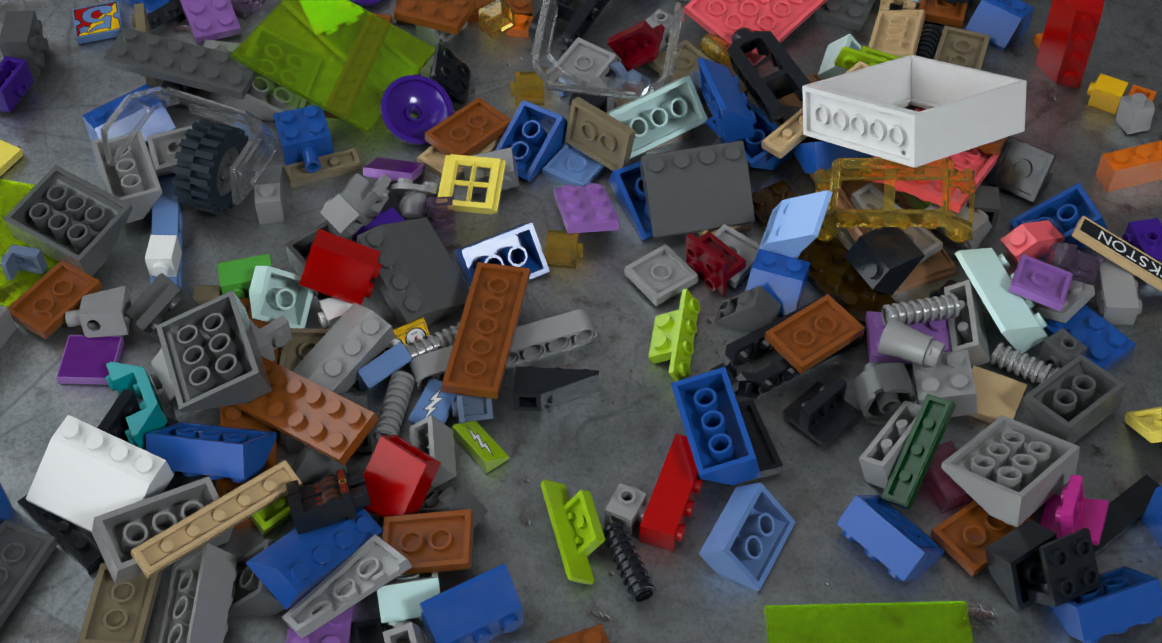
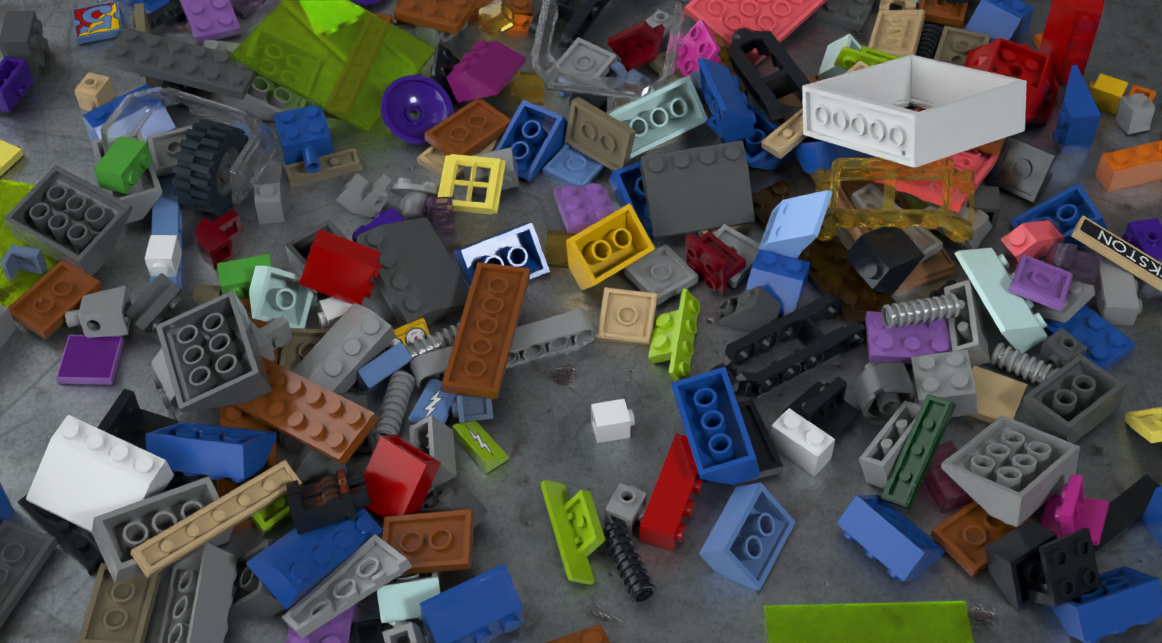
(94, 91): none -> tan brick
(123, 165): none -> bright green brick
(152, 414): teal slope -> none
(216, 236): none -> dark red brick
(343, 216): light grey slope -> none
(393, 169): tile -> none
(484, 70): none -> magenta slope
(548, 387): black slope -> none
(607, 247): none -> yellow slope
(611, 420): none -> white brick
(627, 316): none -> tan tile
(696, 45): none -> dark pink bracket
(802, 442): none -> white brick
(814, 333): dark orange plate -> none
(910, 344): light grey plant -> none
(1021, 63): none -> red piece
(1076, 117): none -> blue slope

